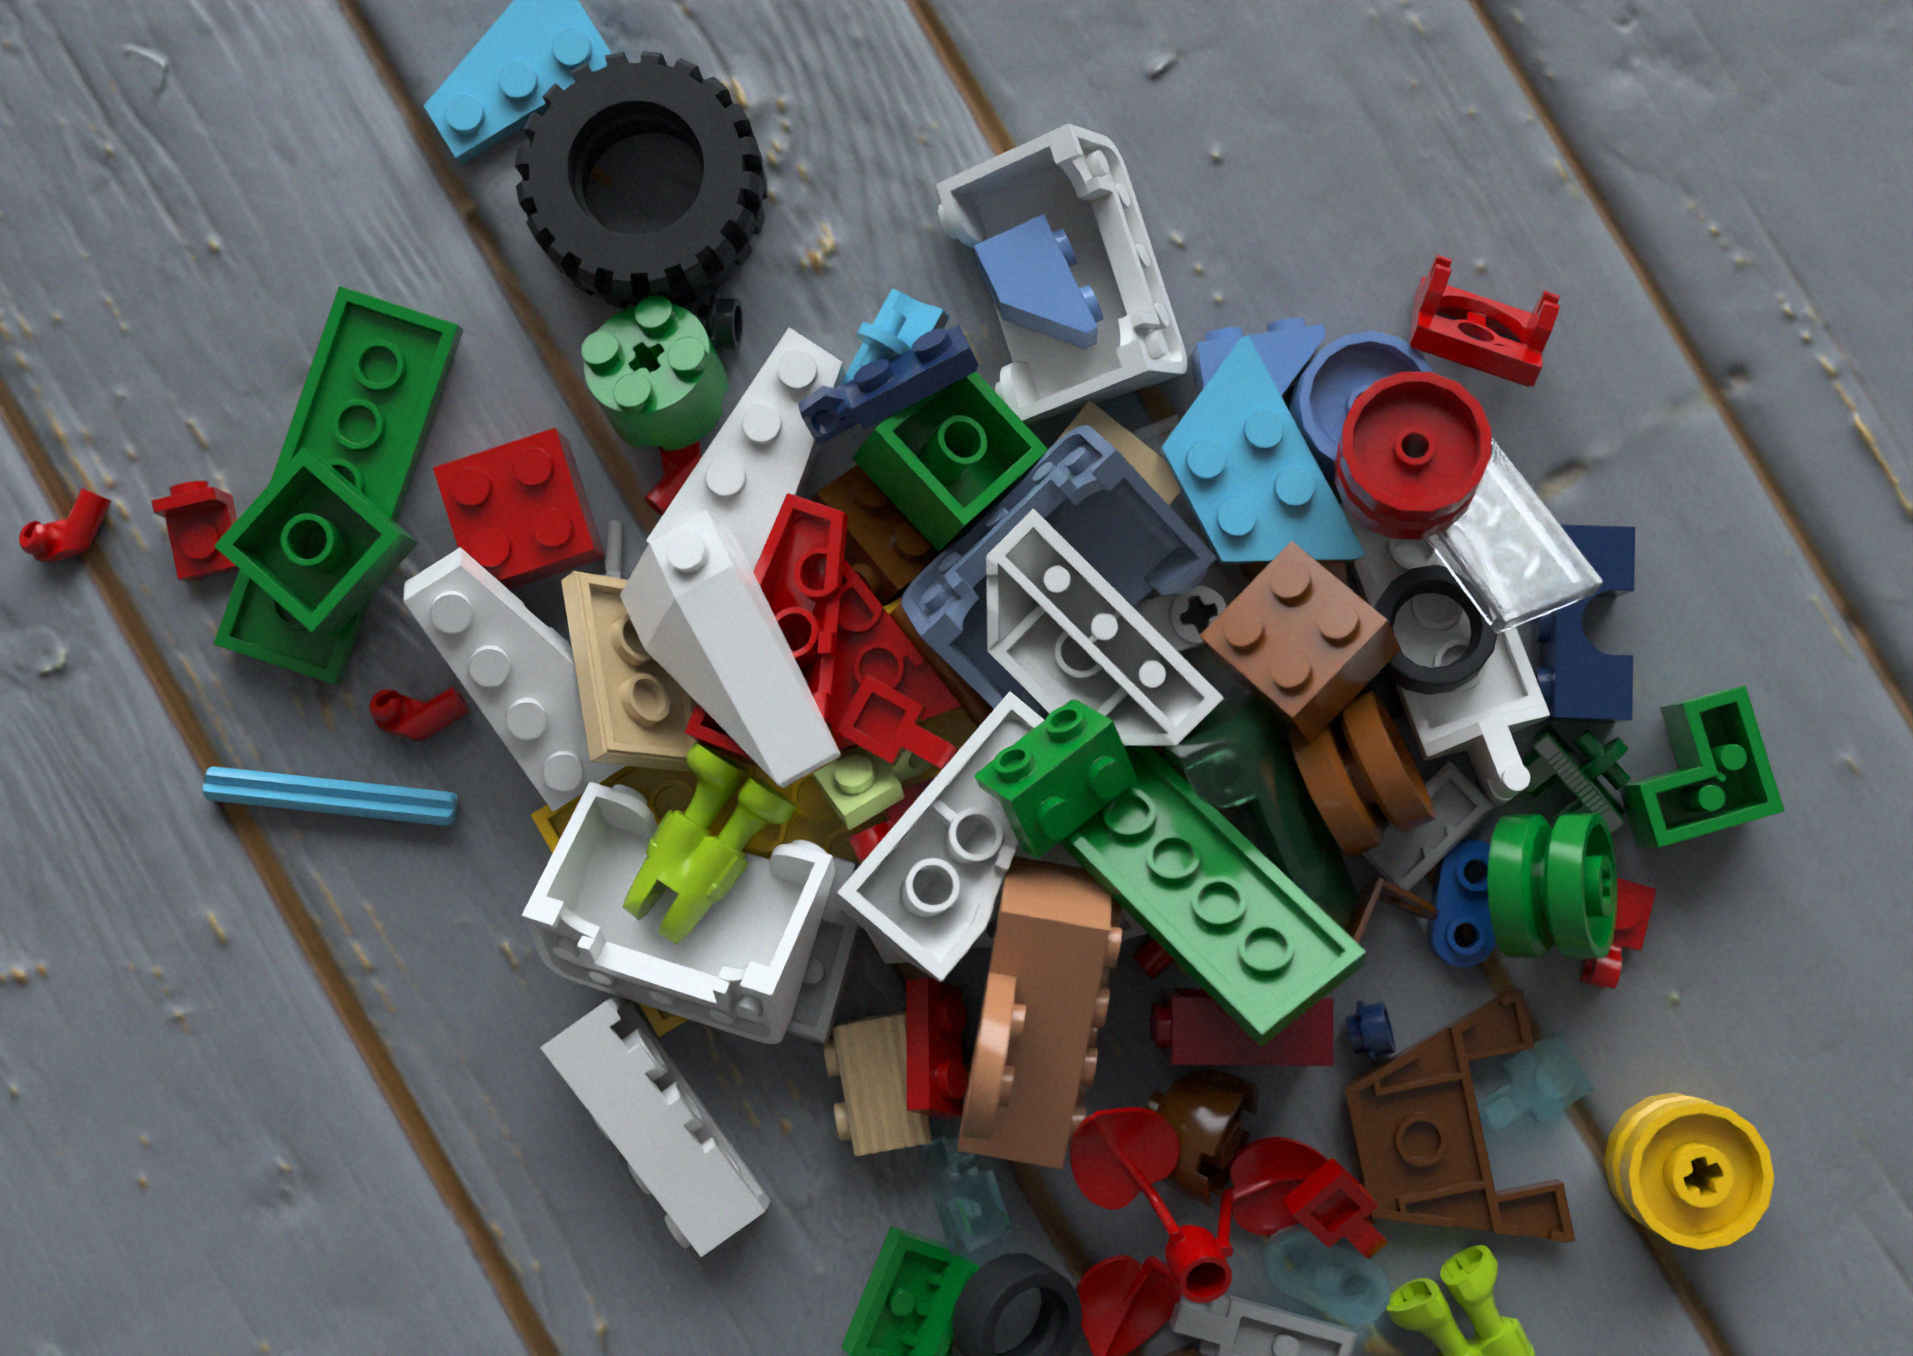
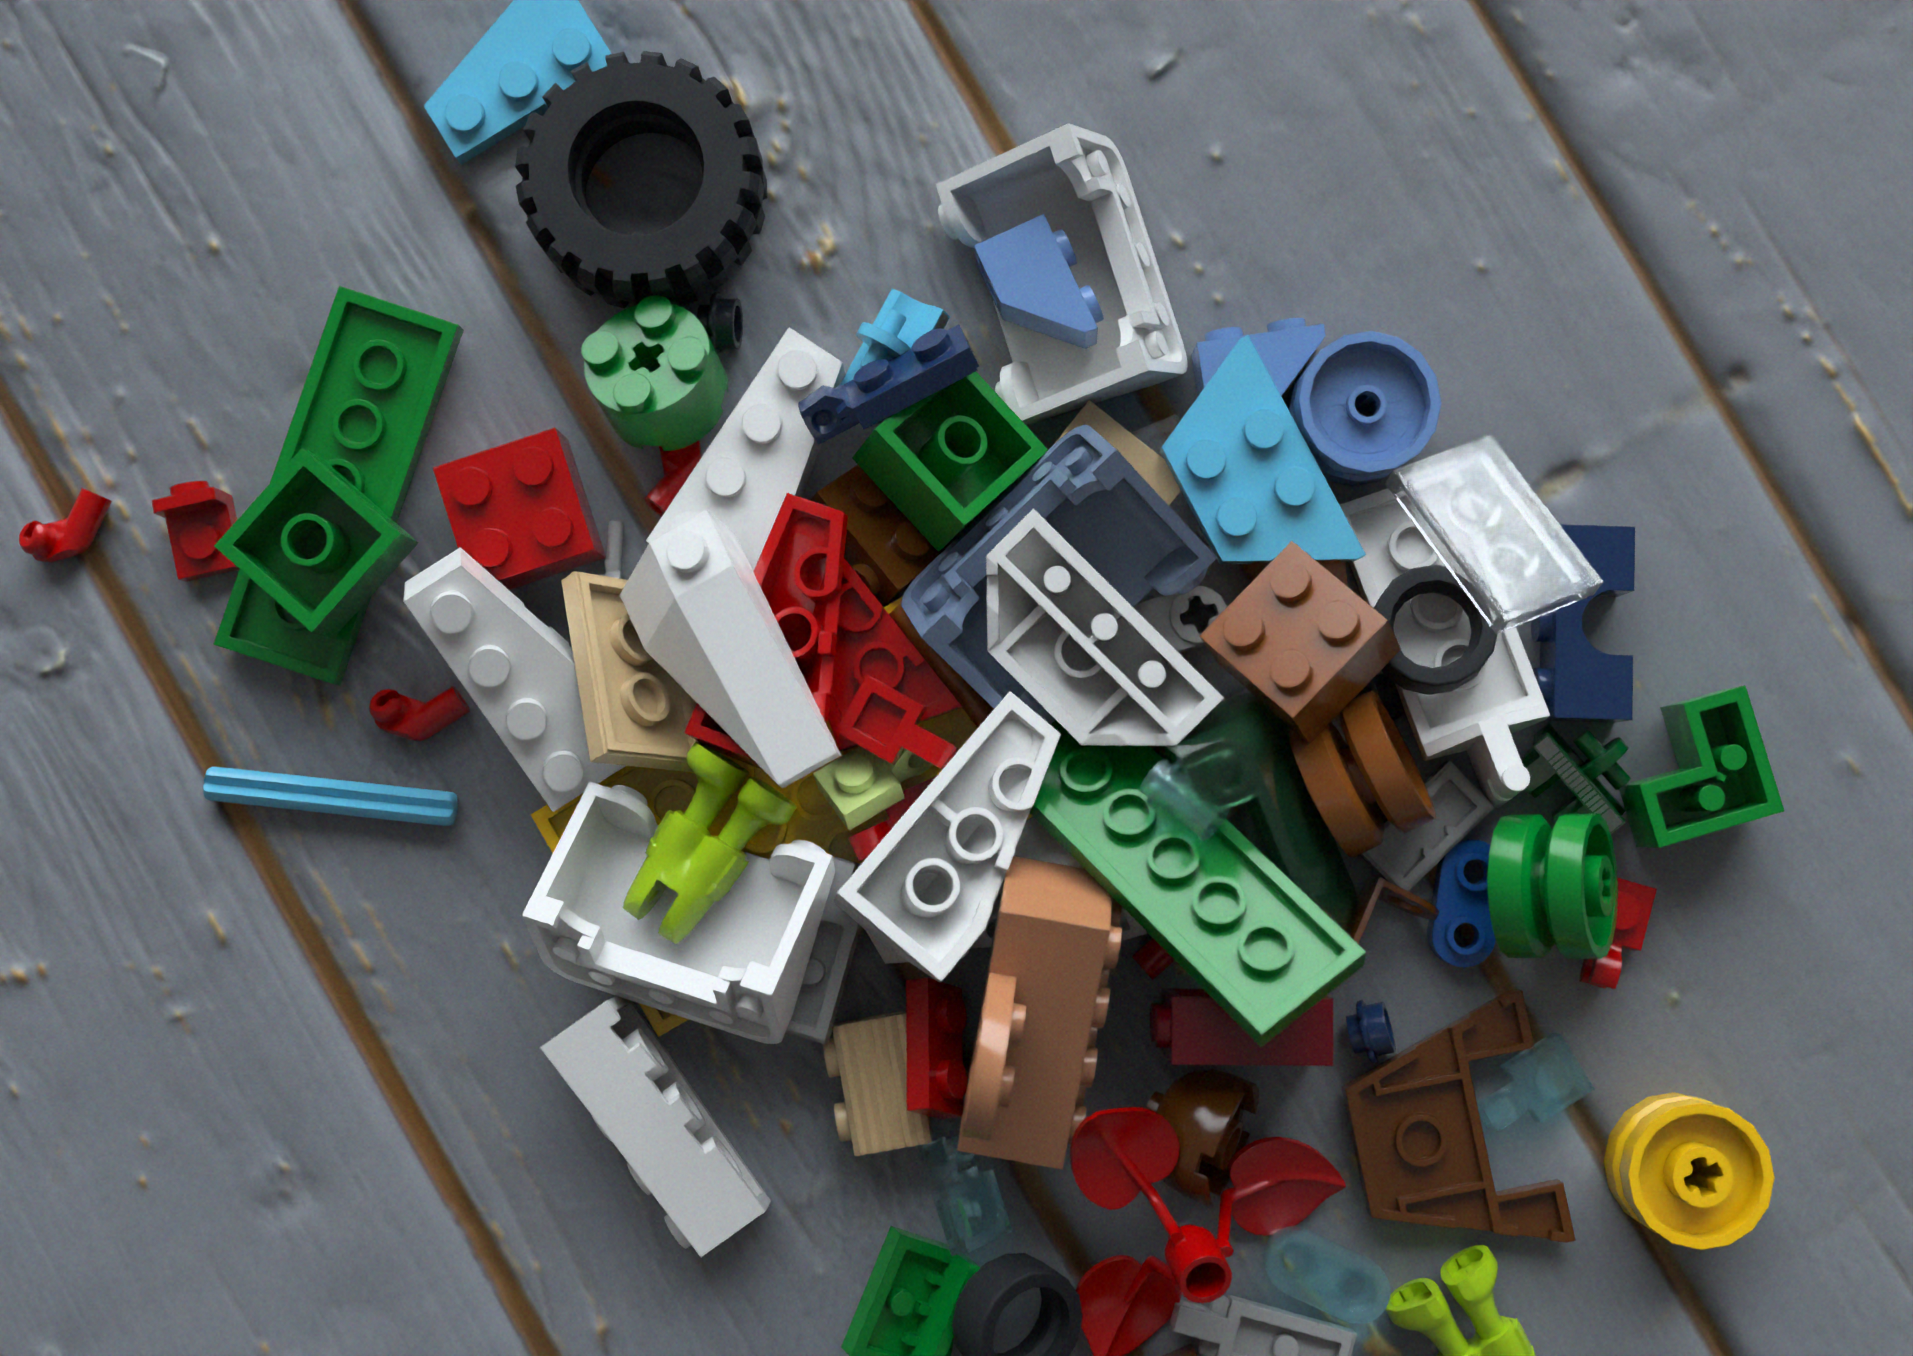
(1058, 775): green bracket -> none
(1171, 790): none -> clear light blue pin
(1336, 1206): red plate -> none
(1421, 419): red wheel -> none
(1478, 318): red piece -> none

